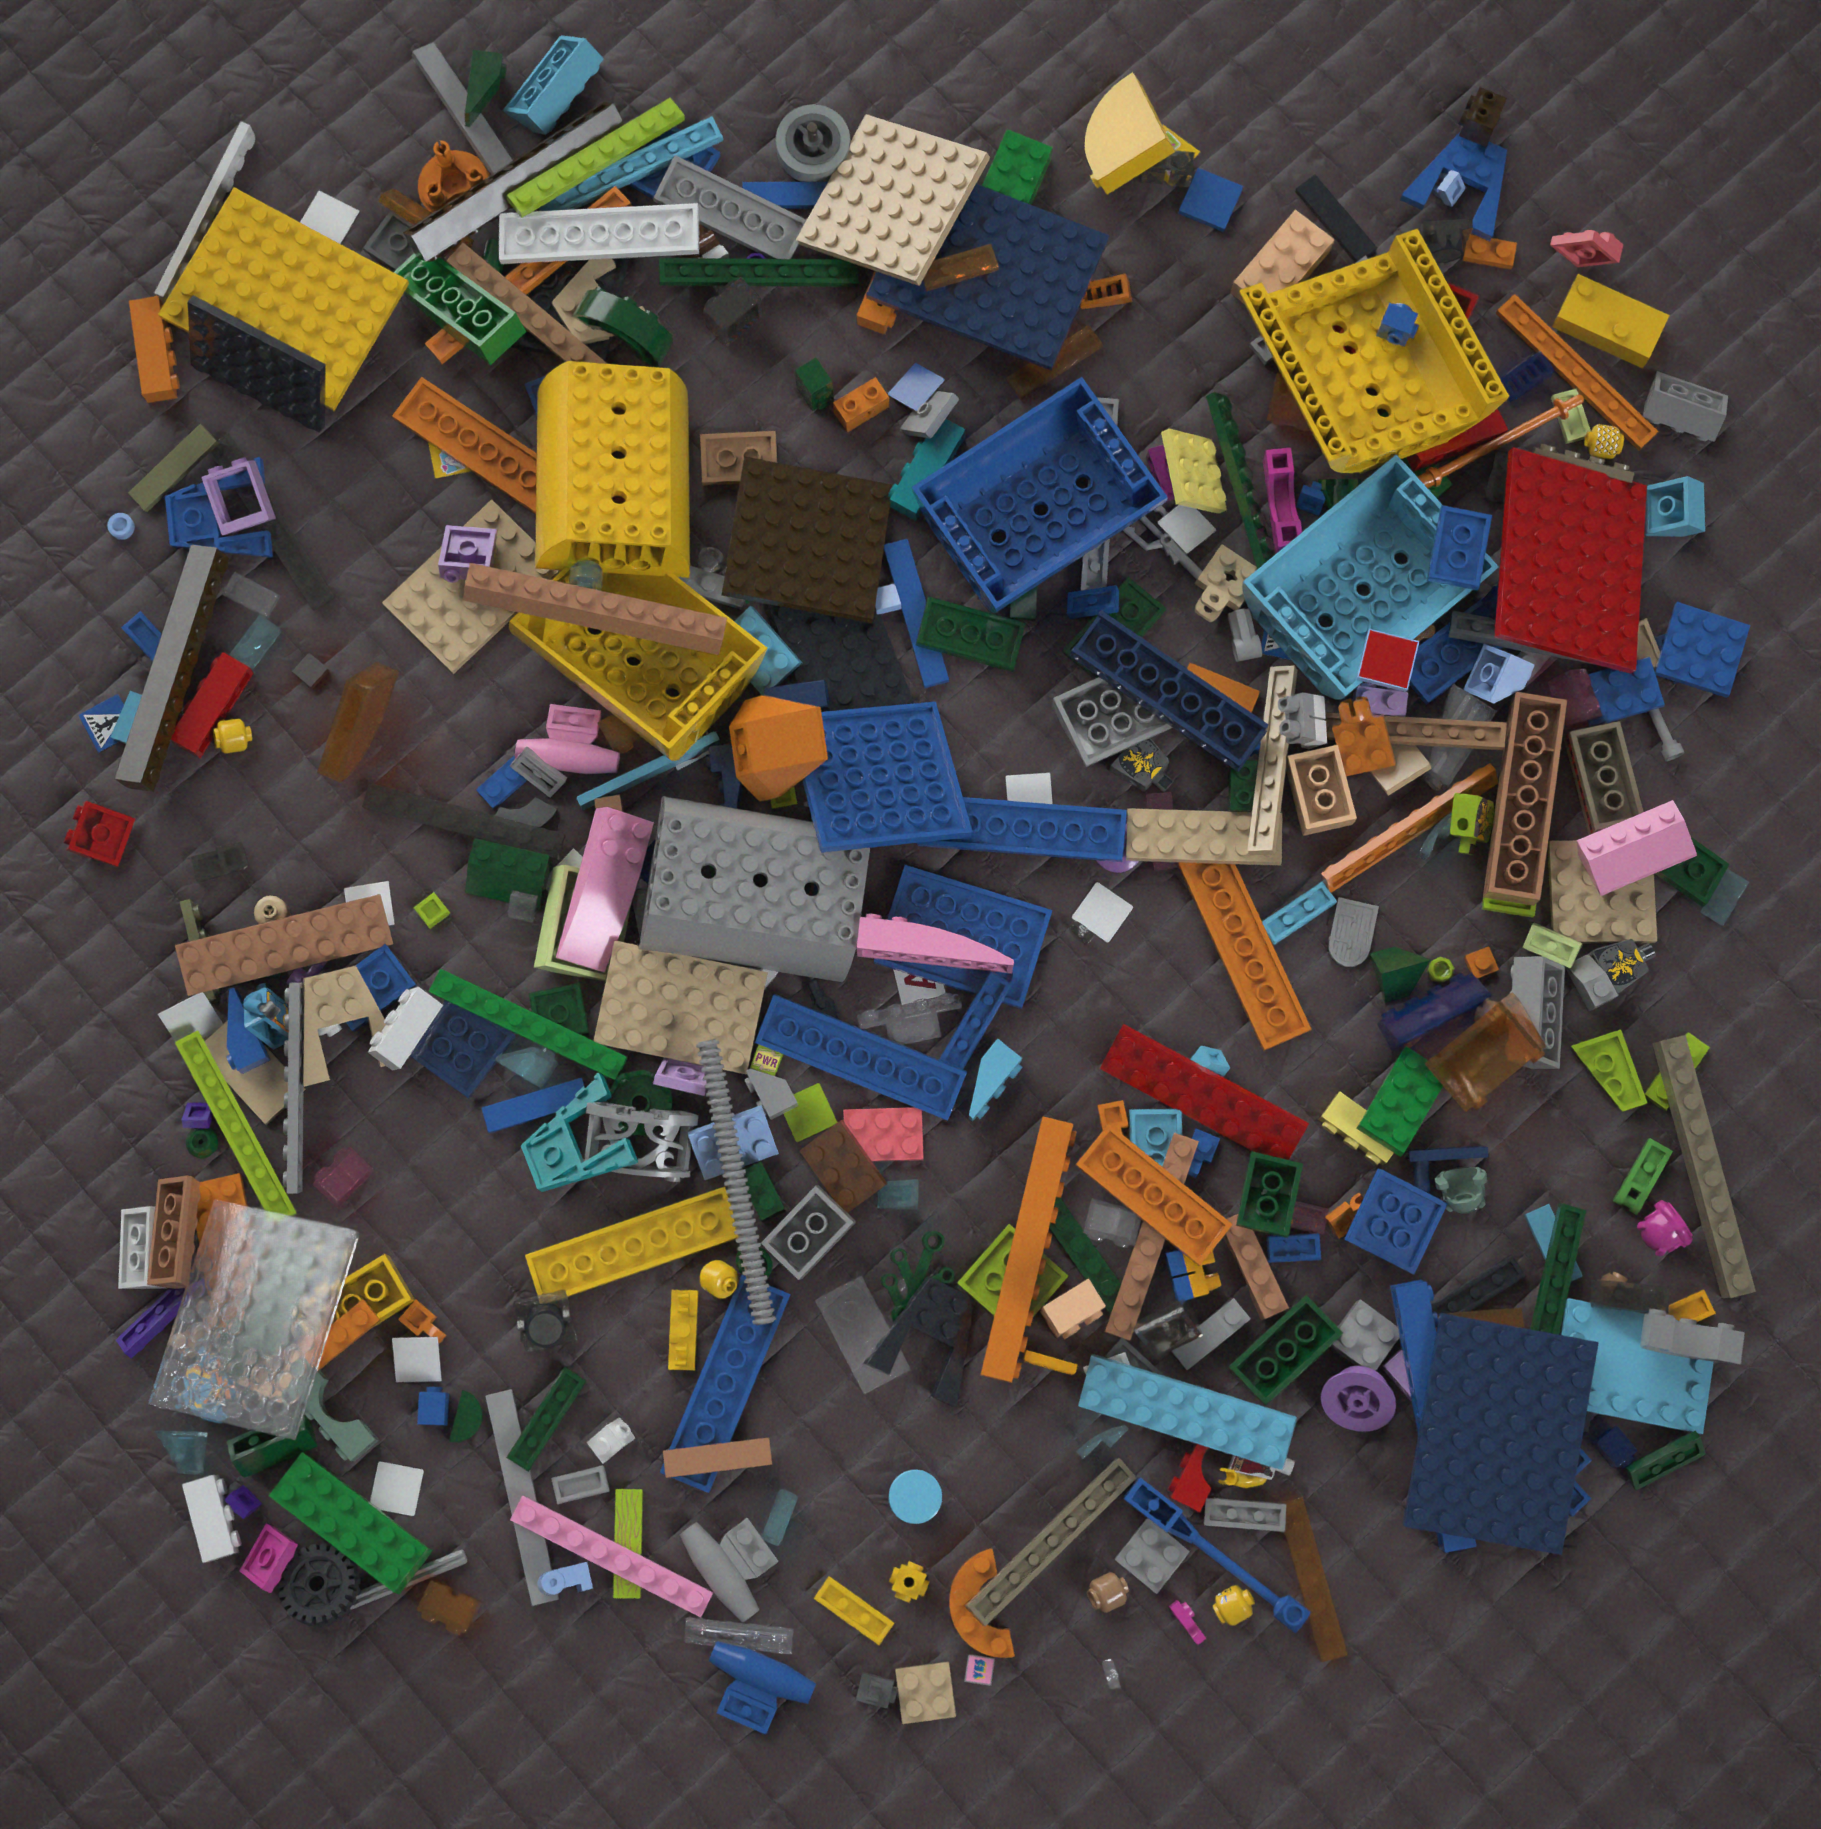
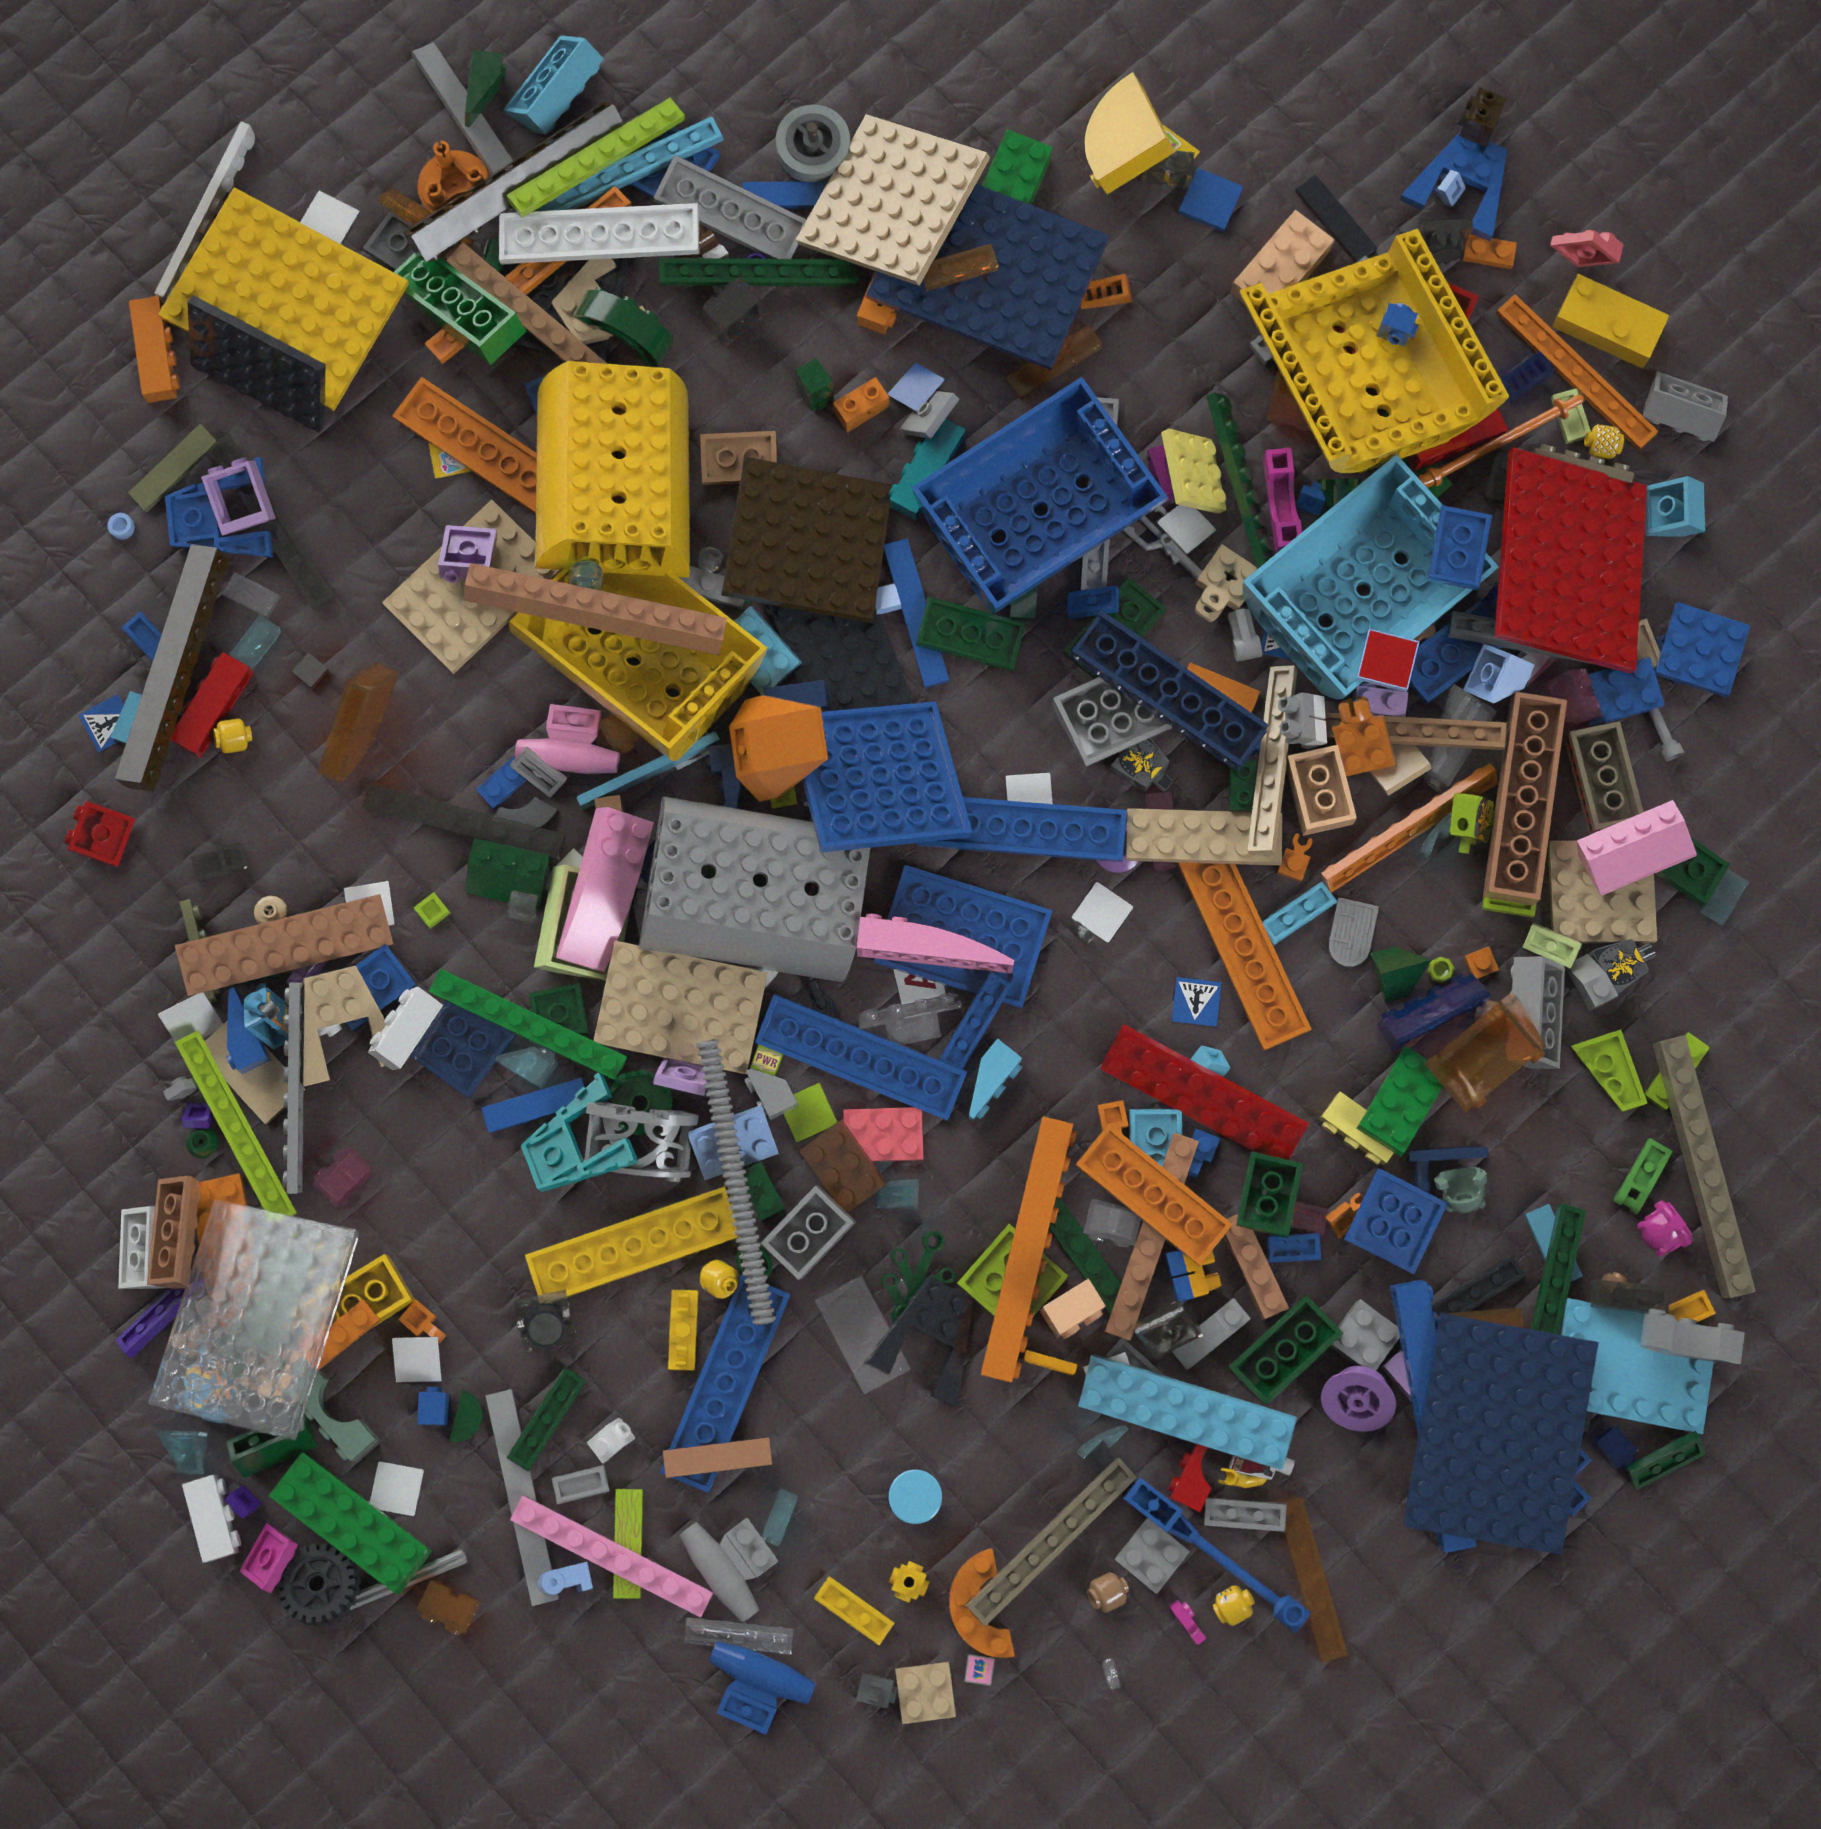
(180, 1088): none -> light grey plate
(1196, 1001): none -> blue sticker
(1294, 861): none -> orange plate

